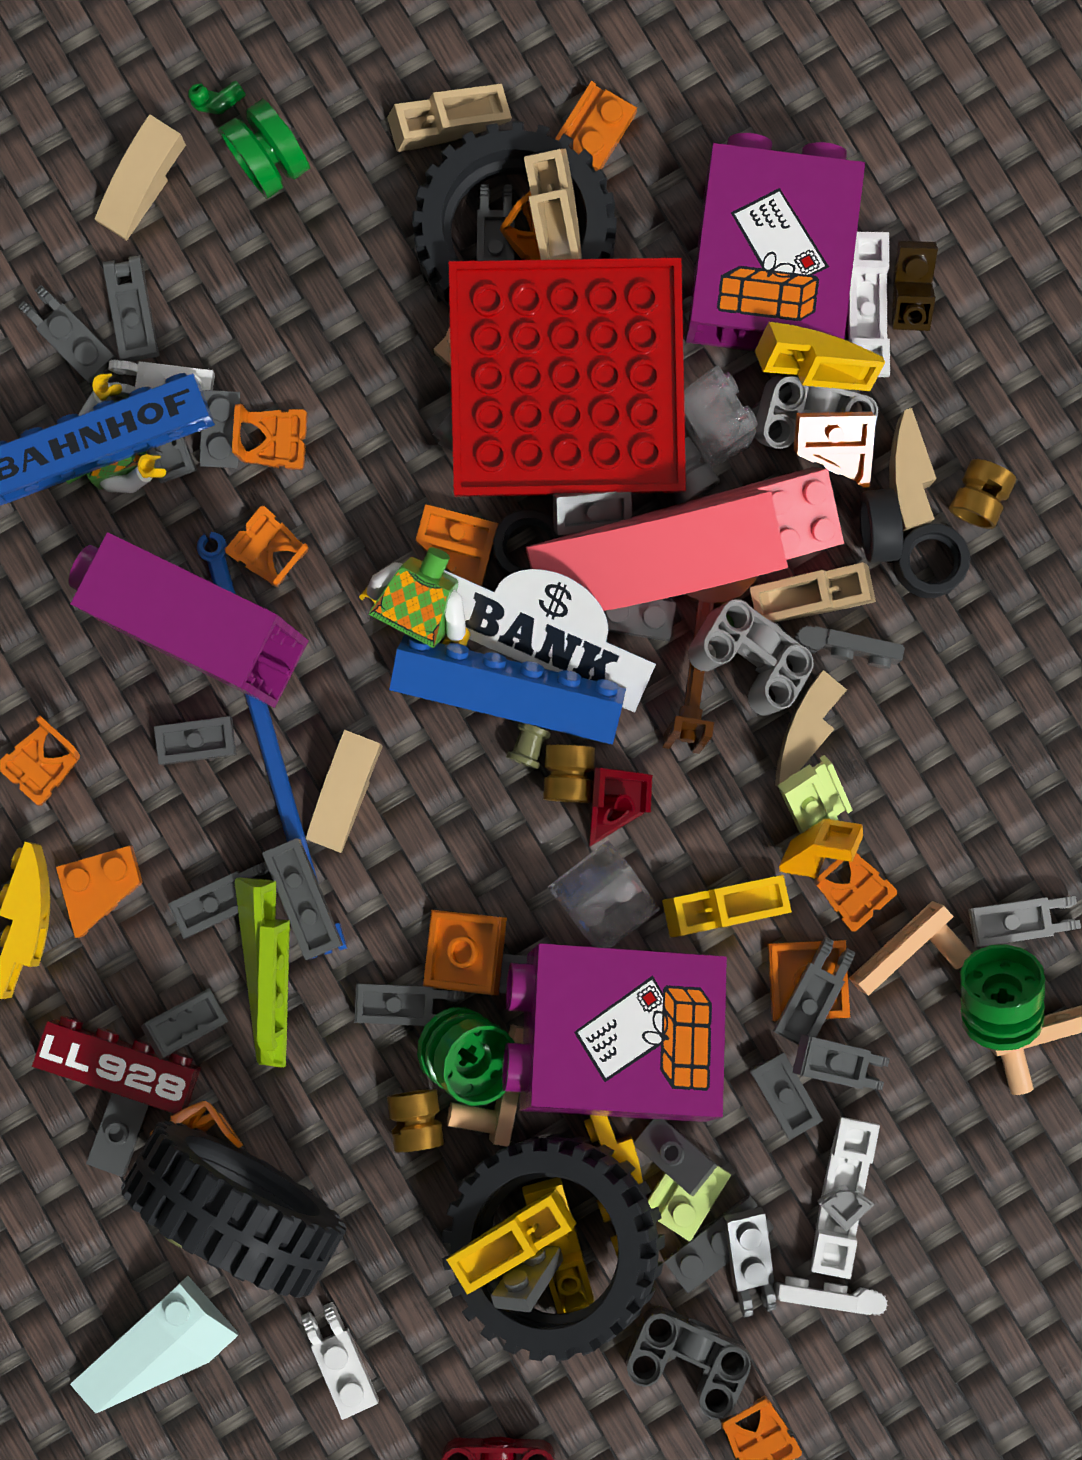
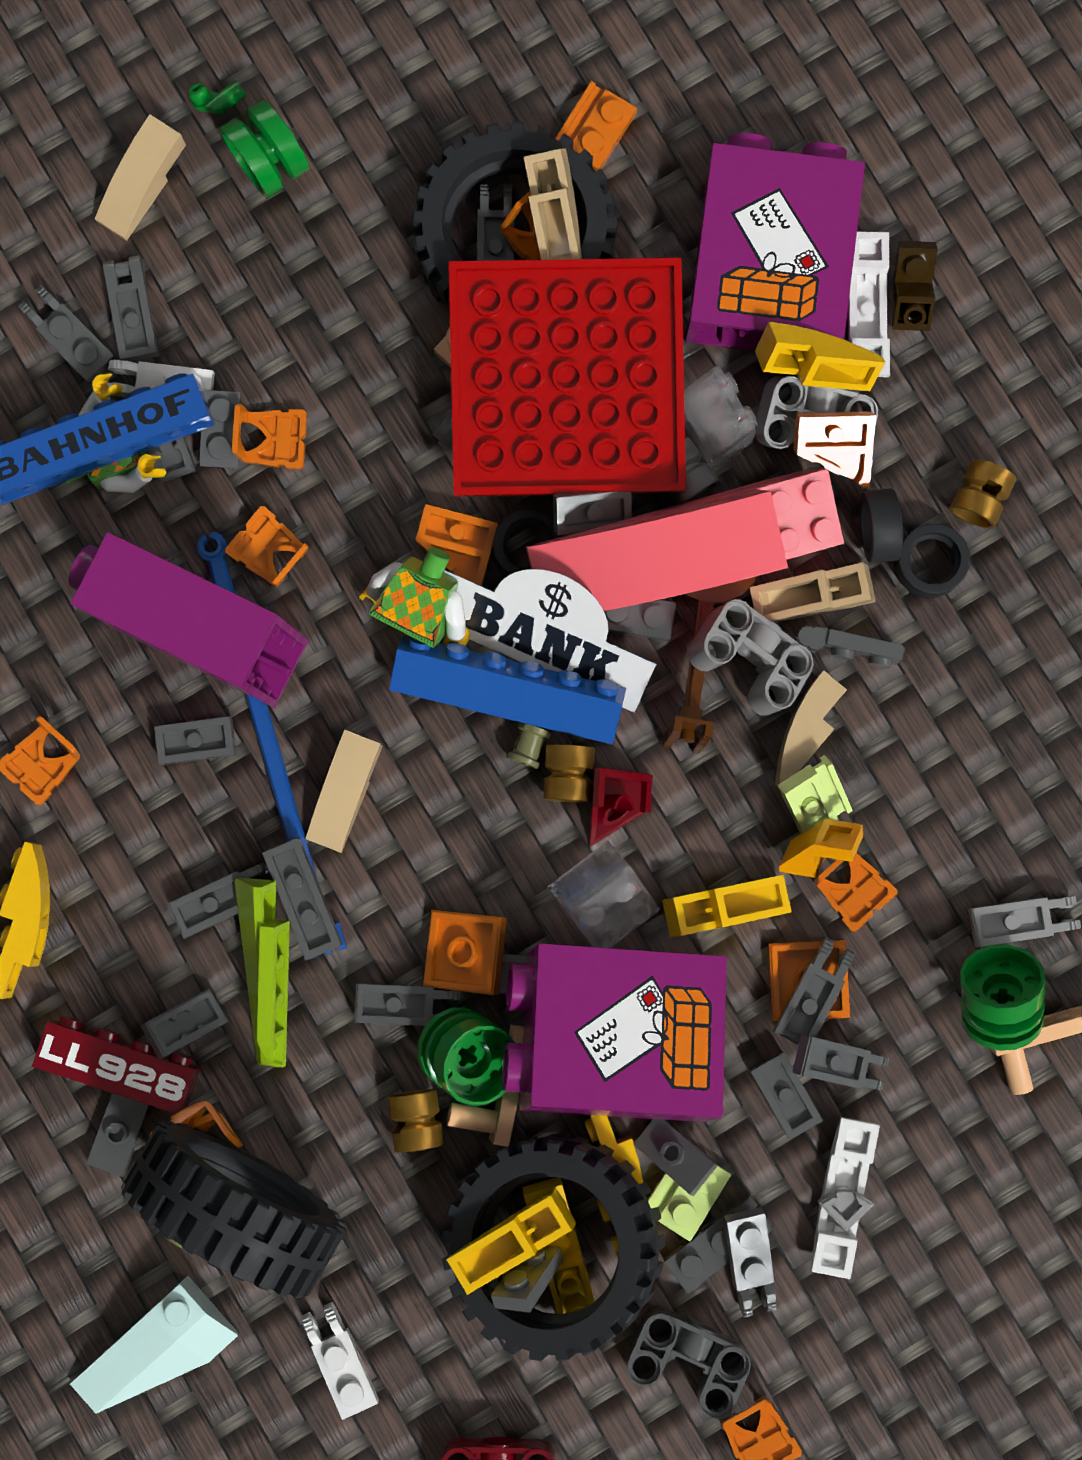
(97, 885): orange wing -> none
(447, 116): tan slope -> none
(831, 1297): white hinge -> none
(911, 472): tan slope -> none
(927, 925): light nougat piece -> none

